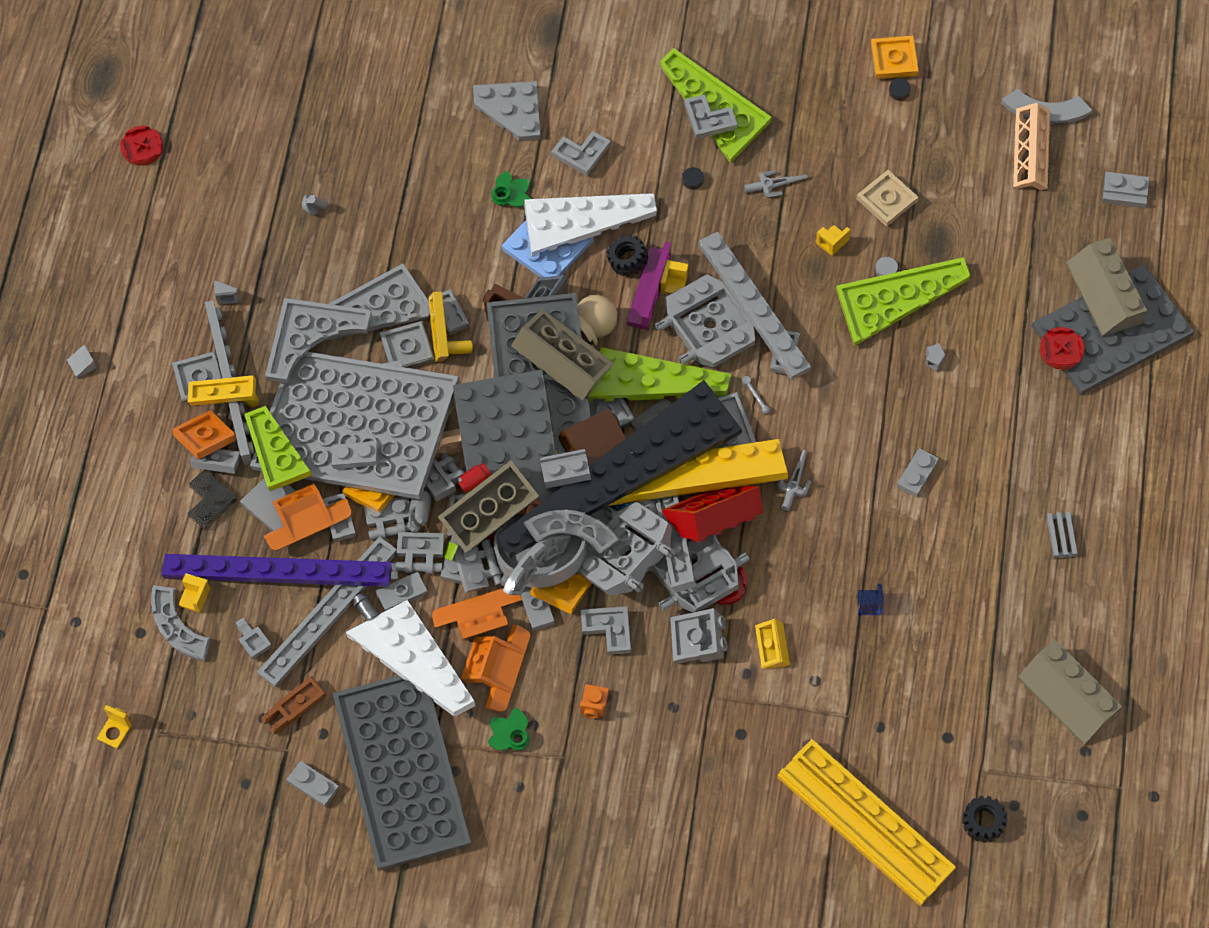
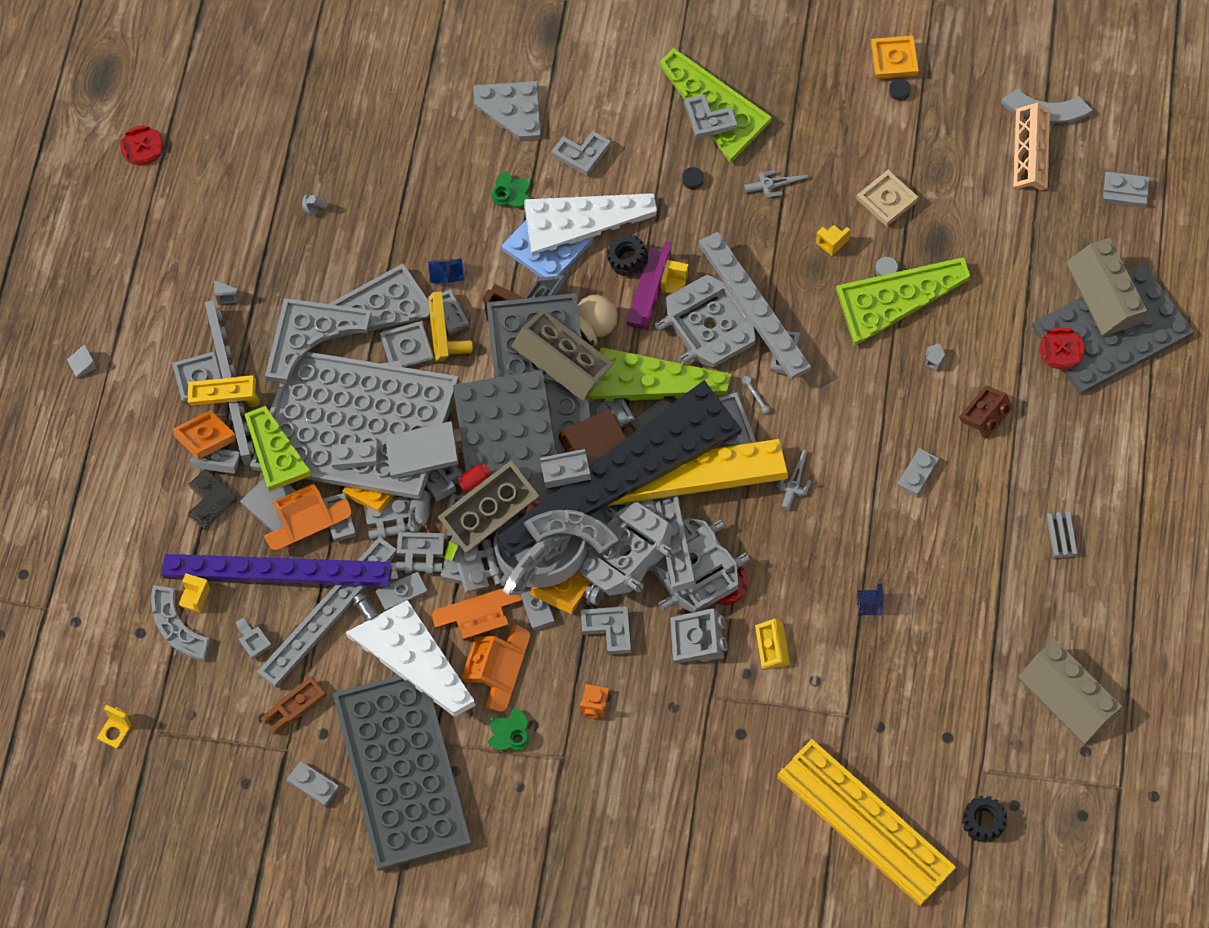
(421, 450): none -> light grey tile
(446, 270): none -> clear blue panel
(593, 595): none -> light grey plate
(714, 511): red slope -> none
(987, 410): none -> copper bracket

